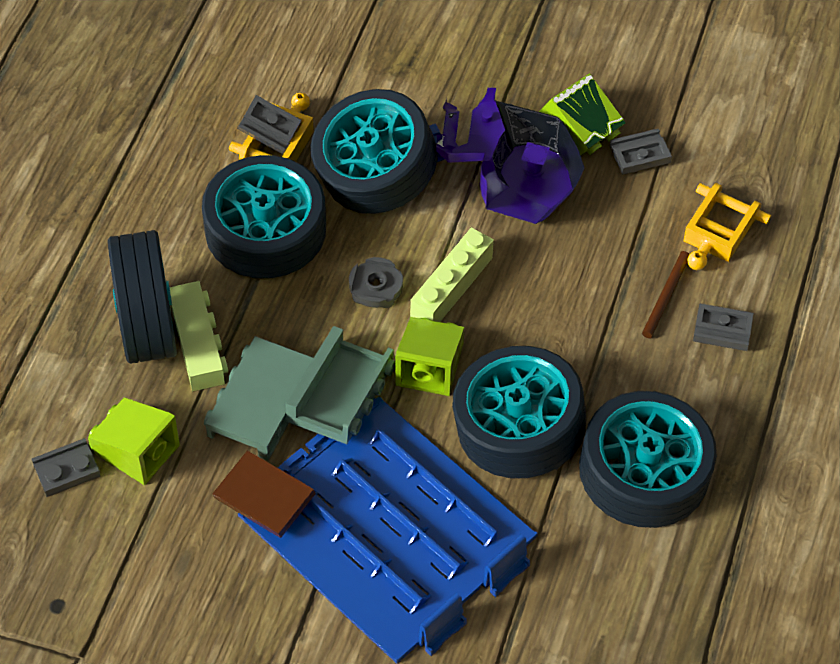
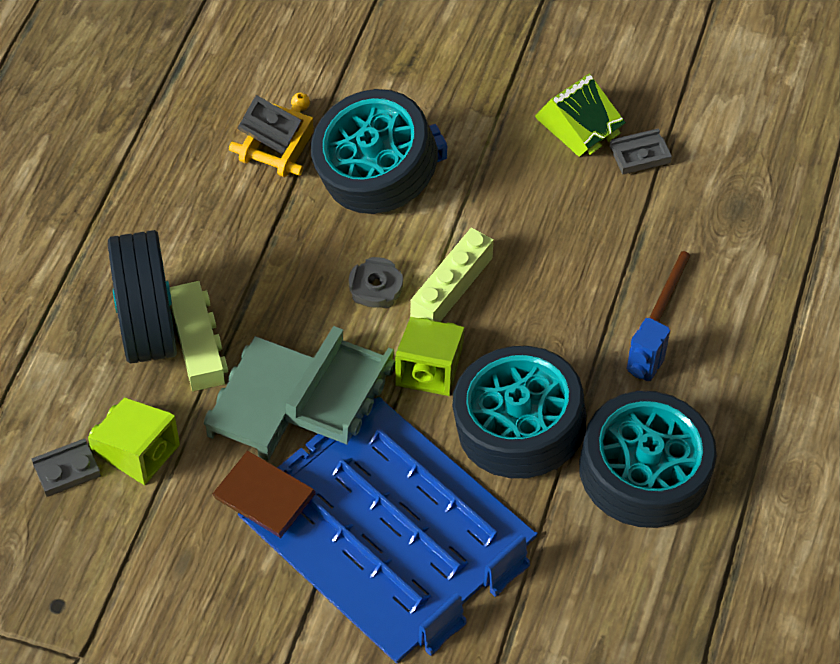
(267, 200): wheel -> none
(525, 156): dark purple piece -> none
(648, 349): none -> blue brick
(711, 243): yellow piece -> none
(723, 327): dark grey plate -> none

